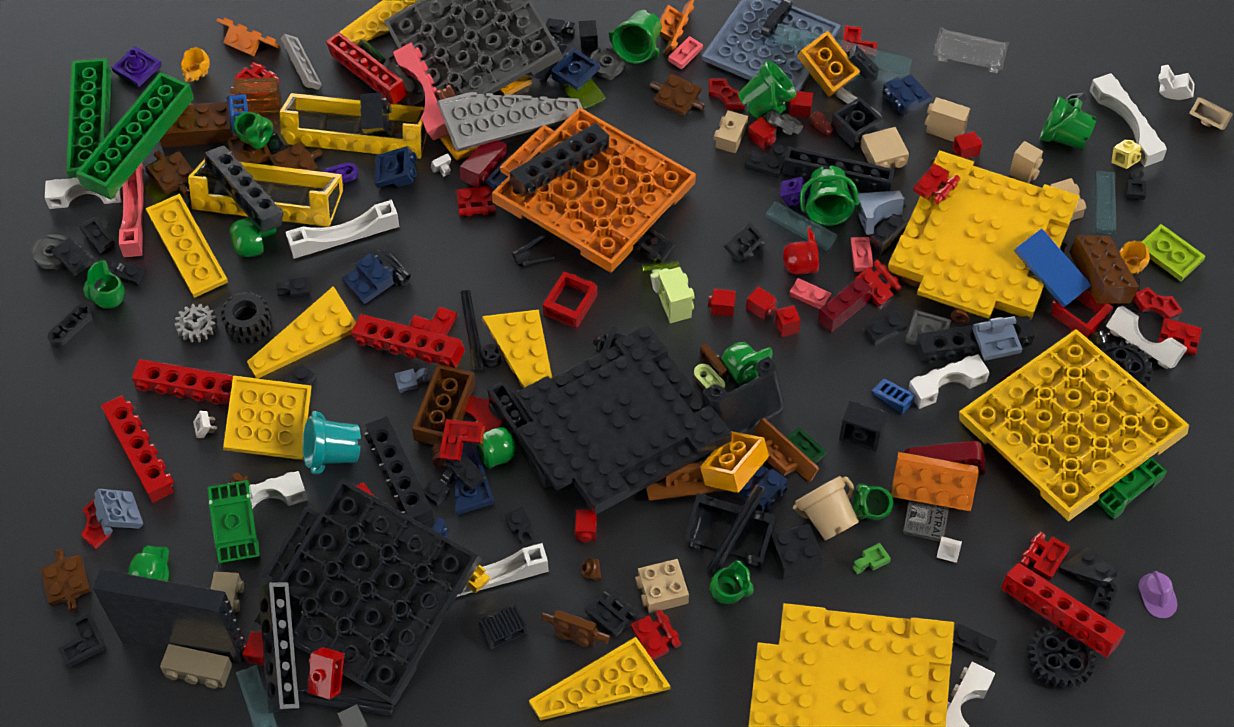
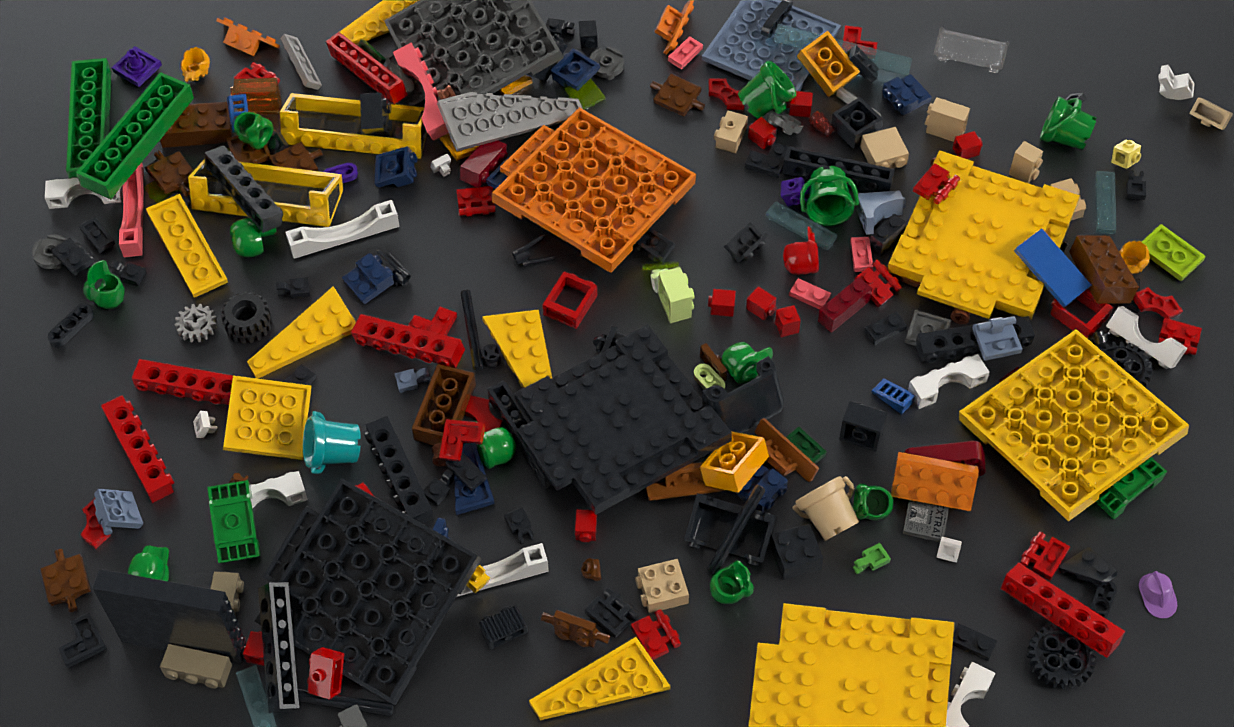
(559, 160): black brick -> none
(637, 38): green piece -> none
(1110, 94): white arch -> none

